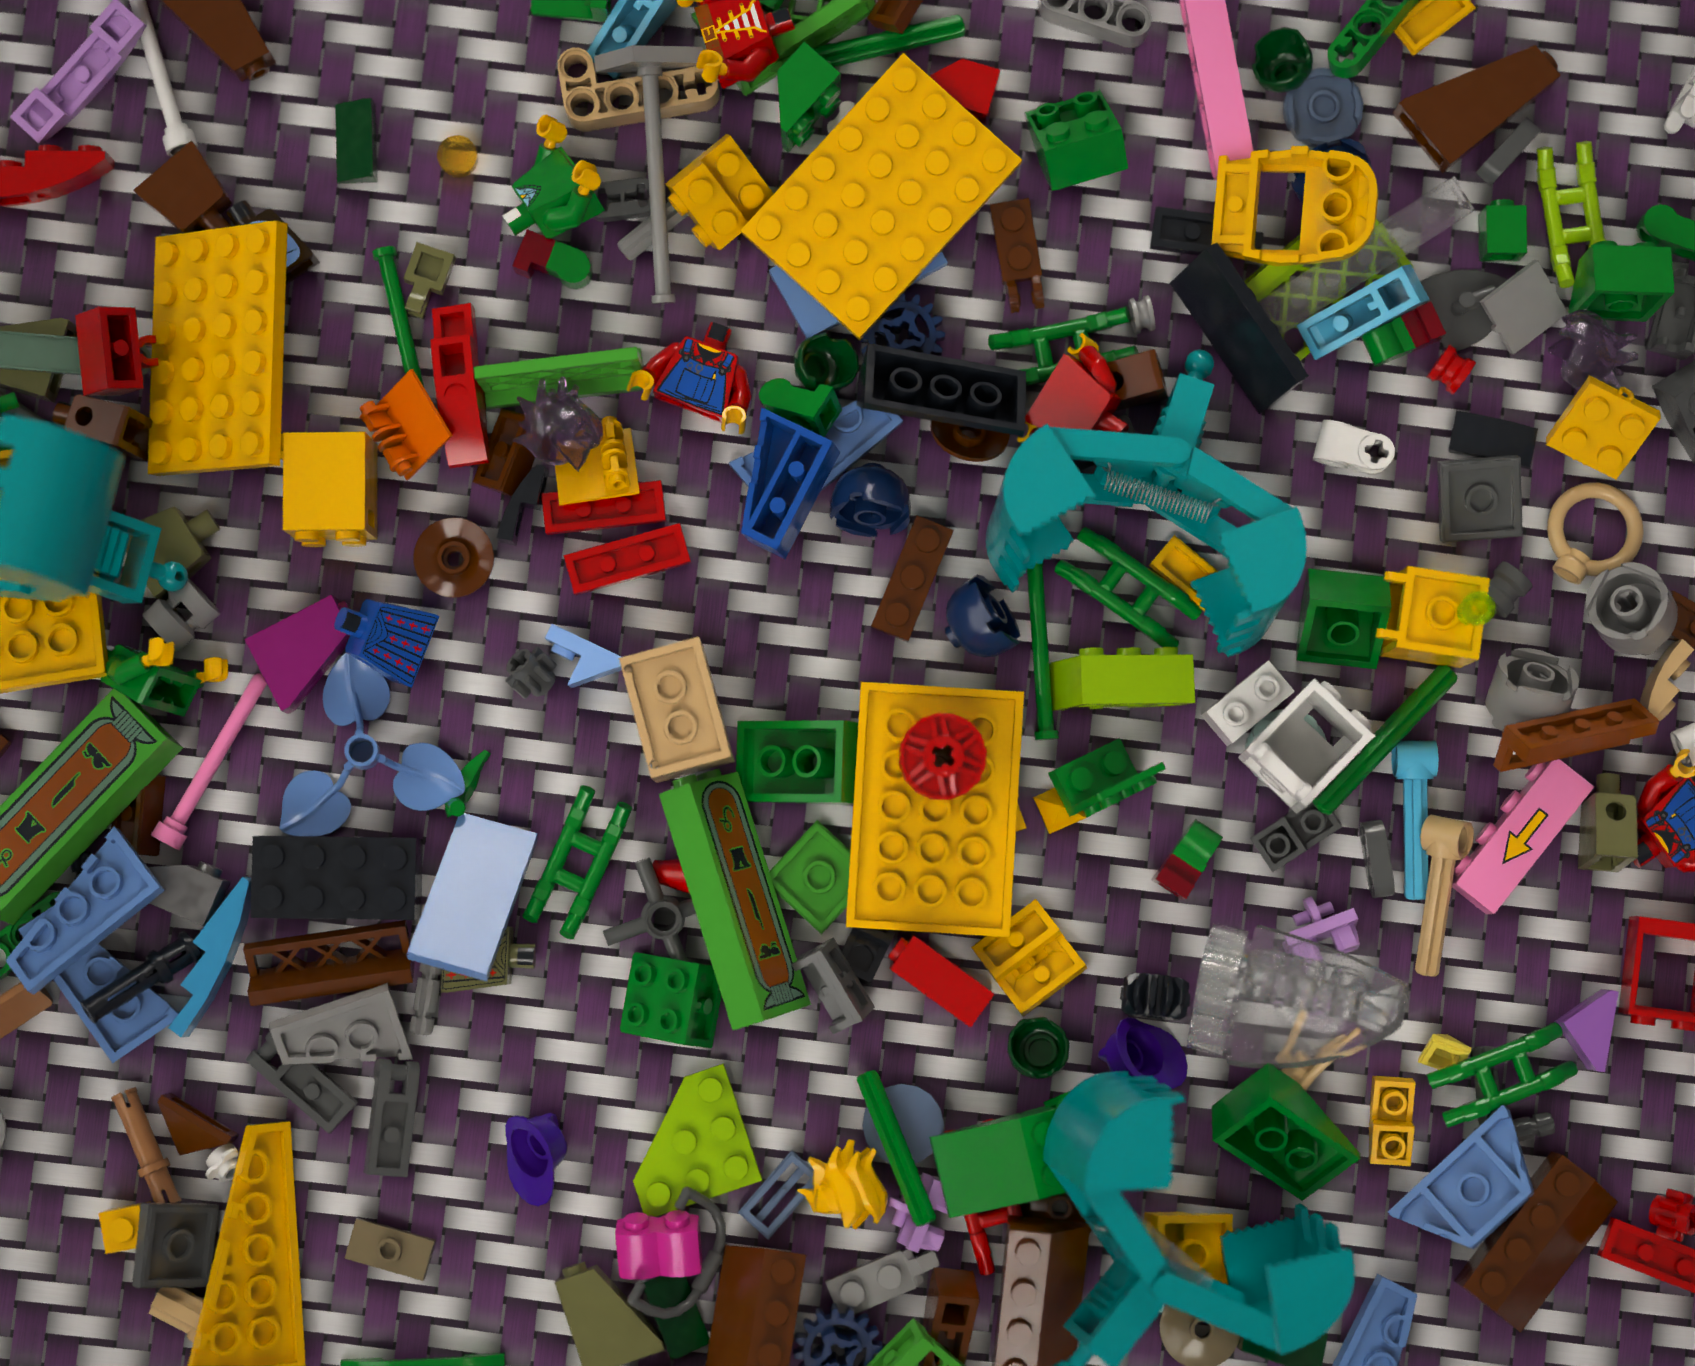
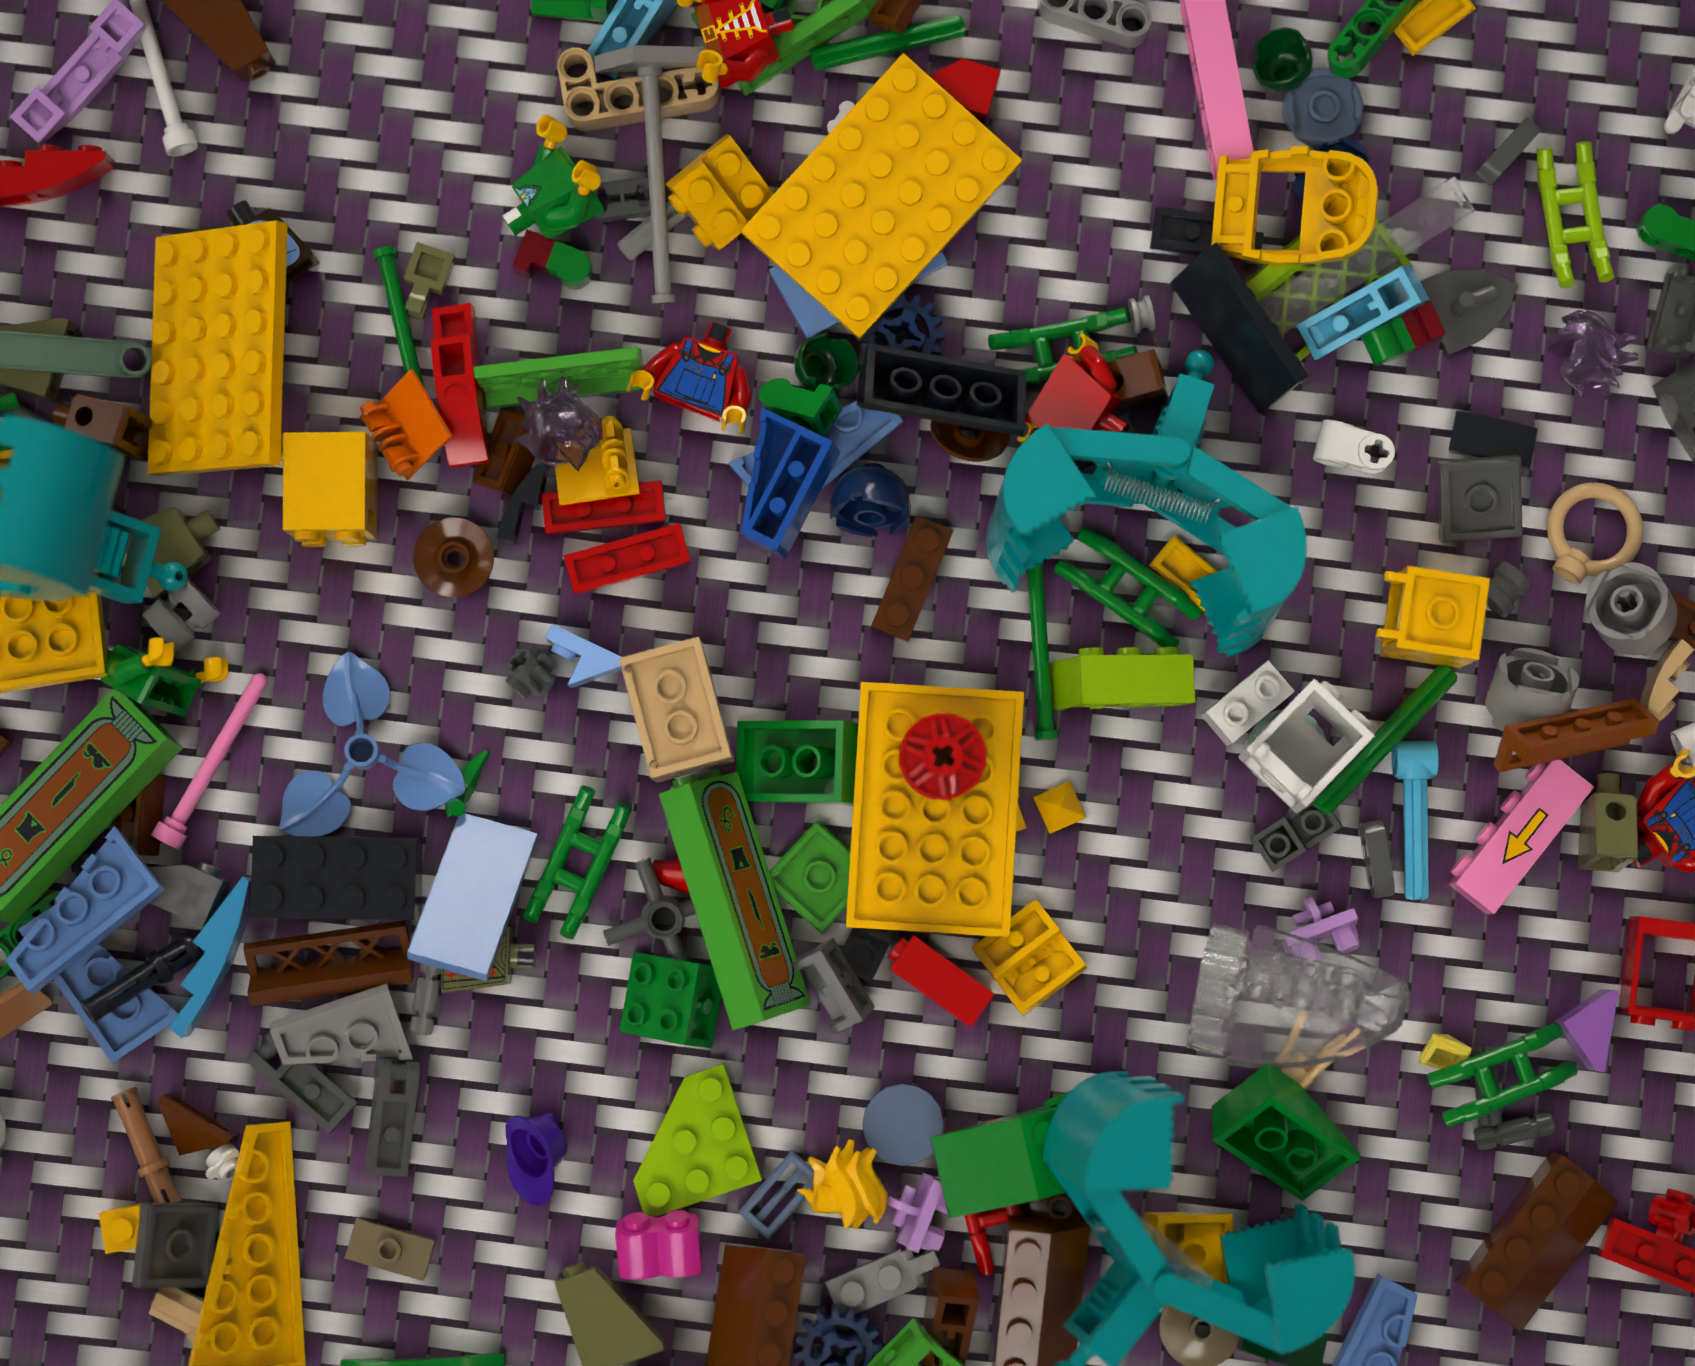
(111, 351): red brick -> none
(186, 192): reddish brown torso -> none
(299, 651): magenta slope -> none
(356, 141): dark green slope -> none
(388, 638): blue torso -> none
(457, 156): clear yellow tile -> none
(680, 1333): dark green slope -> none
(709, 1264): dark grey piece -> none
(806, 92): green slope -> none
(896, 1148): green axle -> none
(979, 620): dark blue cylinder -> none
(1017, 250): reddish brown hinge -> none
(1038, 1048): dark green hair -> none
(1077, 140): green slope -> none
(1100, 779): green bracket -> none
(1145, 1052): dark purple piece -> none
(1155, 996): black gear -> none
(1187, 860): leg -> none
(1342, 618): green slope -> none
(1391, 1121): yellow slope -> none
(1446, 842): tan axle -> none
(1451, 369): red wheel -> none
(1471, 107): reddish brown slope -> none
(1472, 1186): medium blue wing -> none
(1485, 608): clear neon green pin -> none
(1502, 231): green brick -> none
(1523, 307): light grey piece -> none
(1603, 427): yellow plate -> none
(1623, 281): green slope -> none

